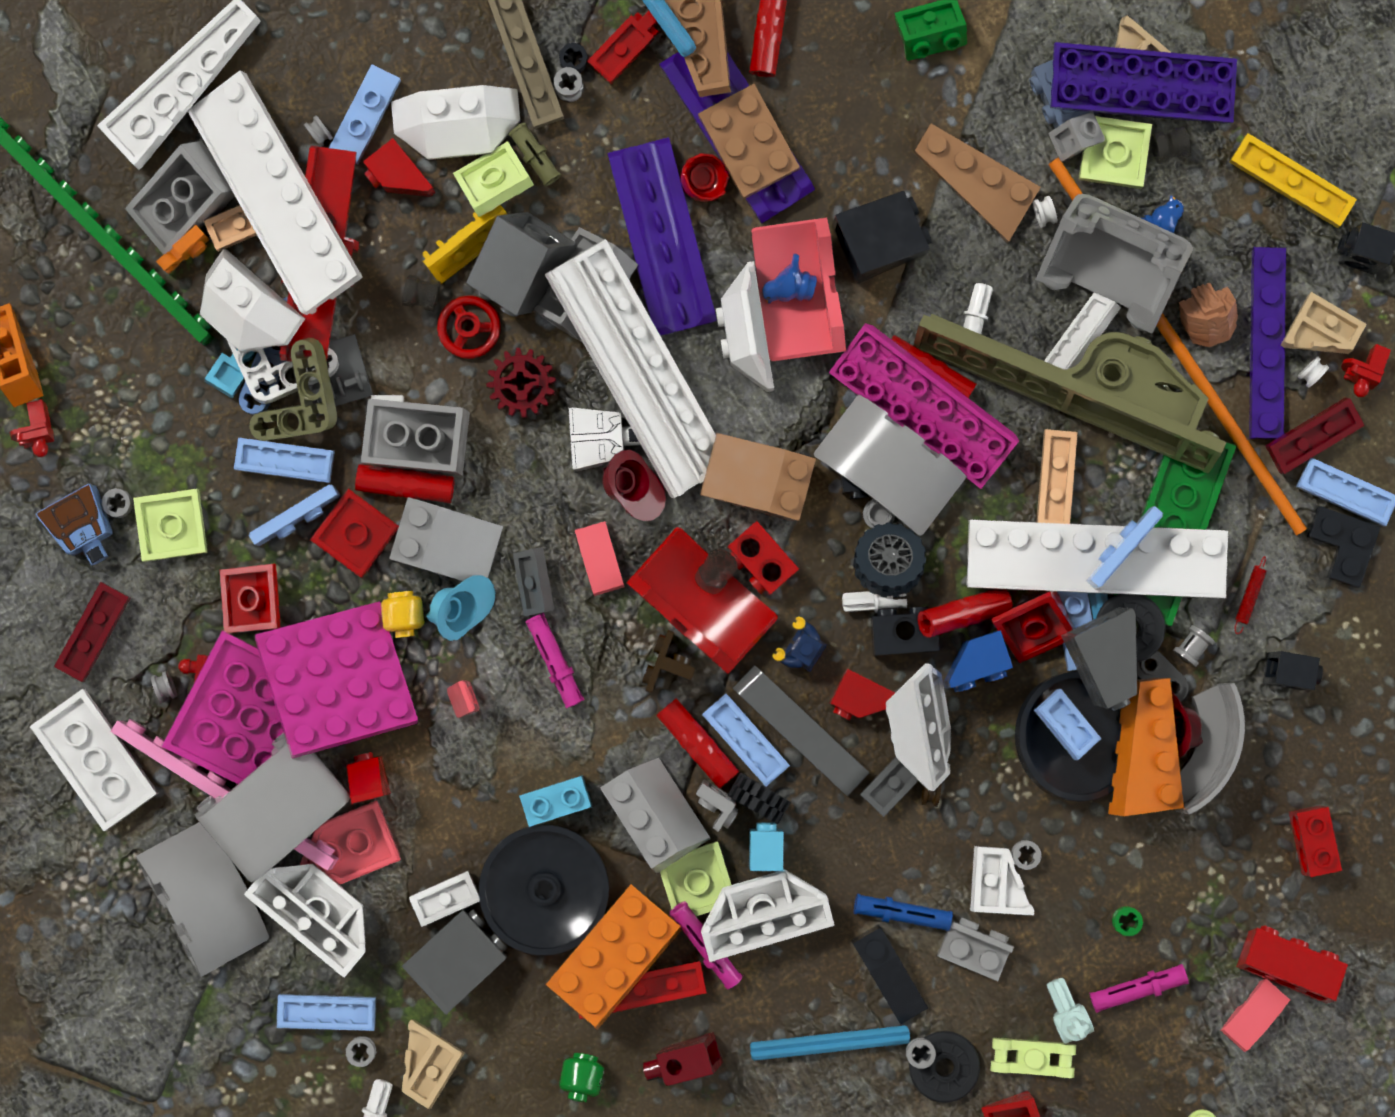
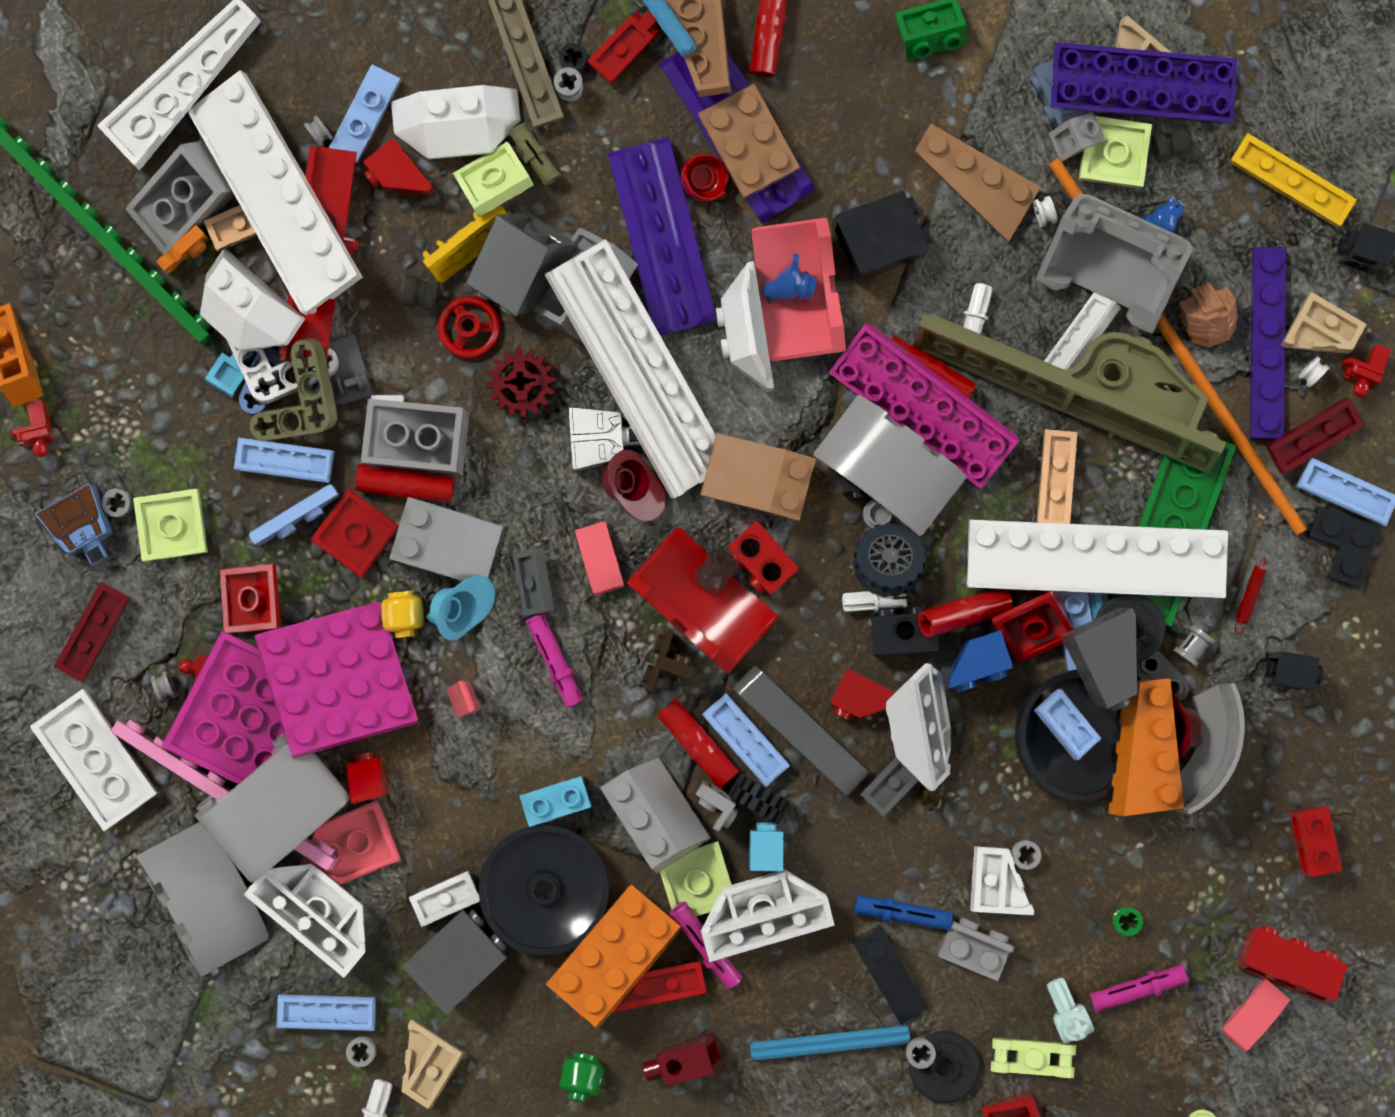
(806, 647): dark blue piece -> none
(1132, 536): light blue plate -> none

